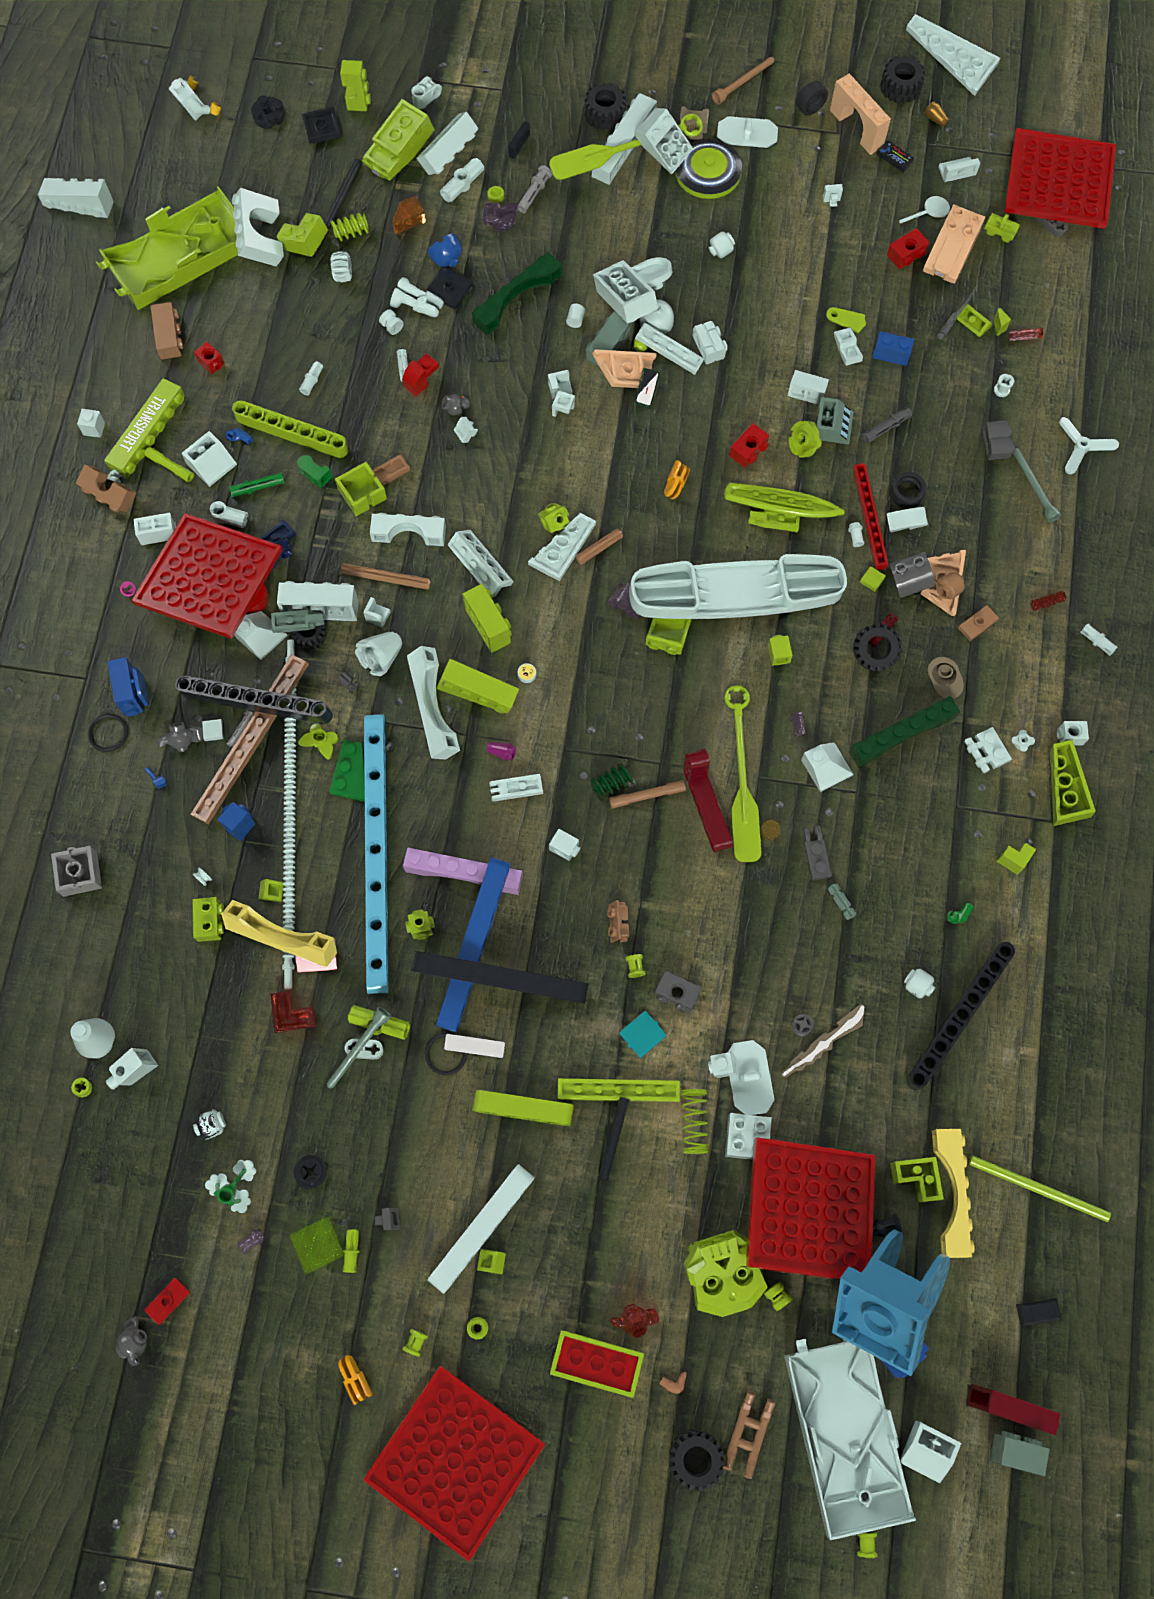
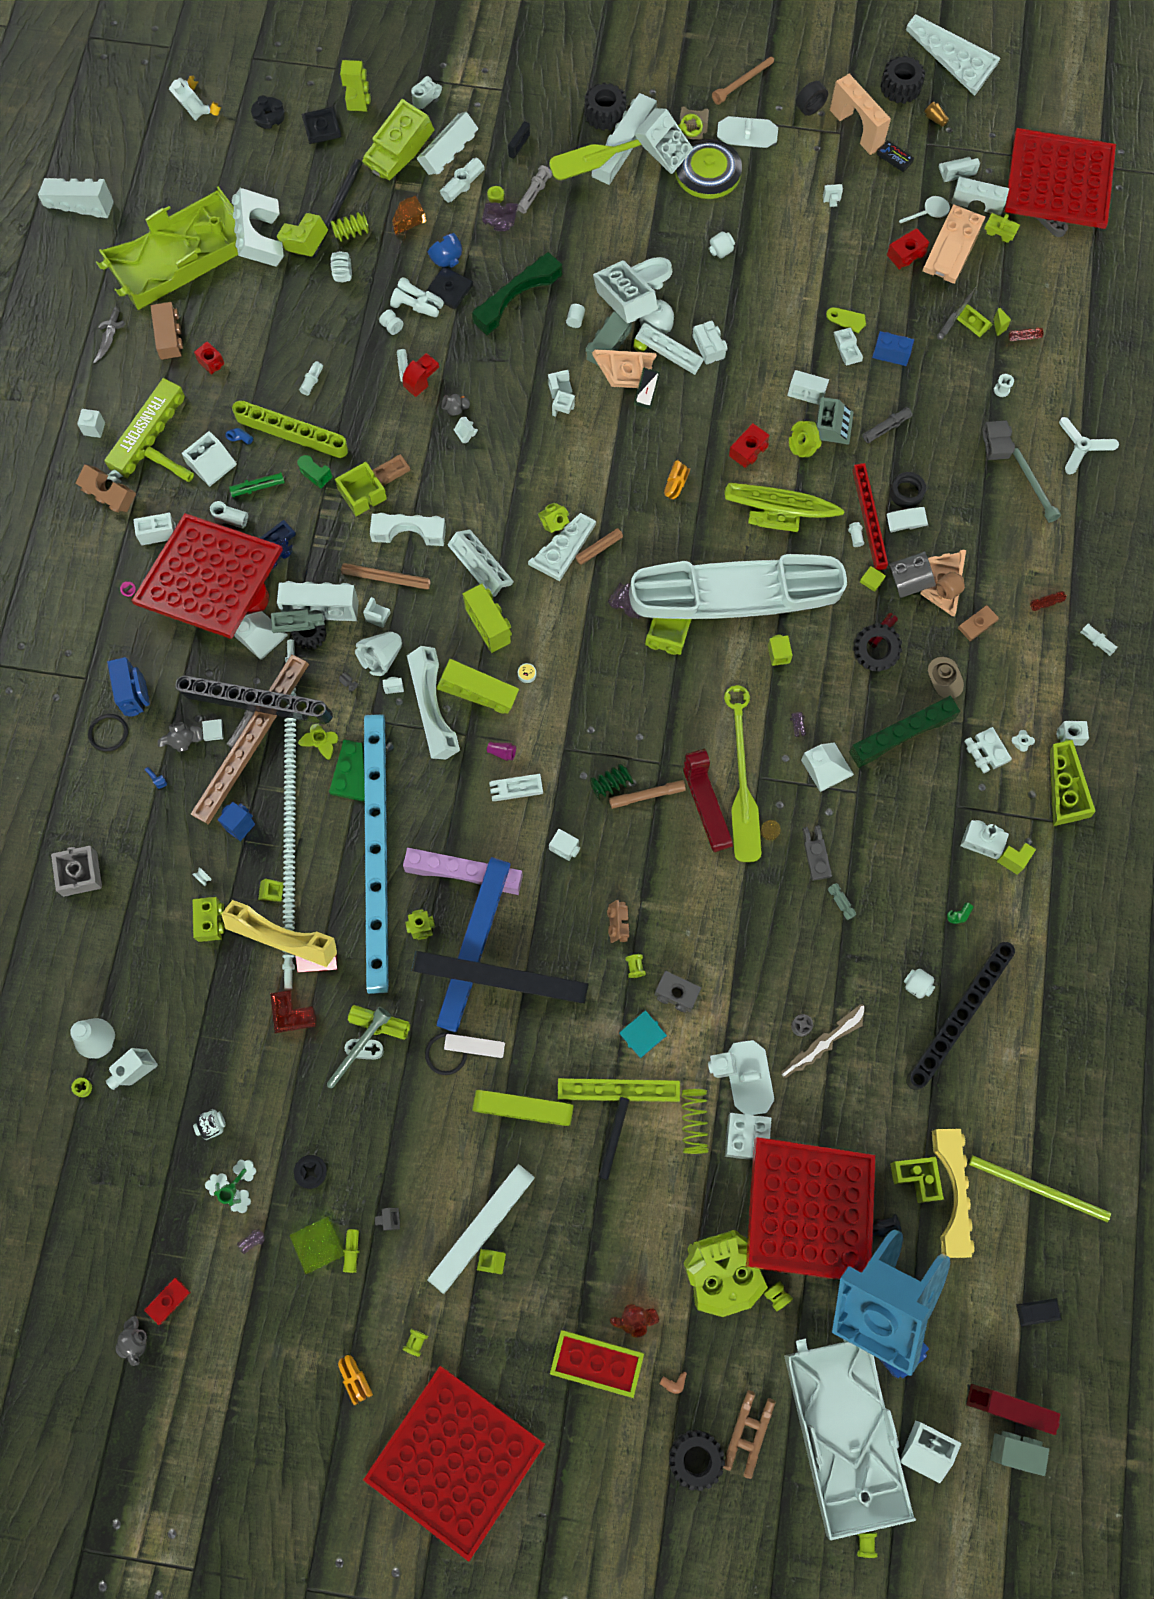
(107, 339): none -> piece
(393, 685): none -> light aqua plate
(470, 1328): lime plate -> none
(984, 839): none -> light aqua brick
(991, 195): none -> light aqua arch

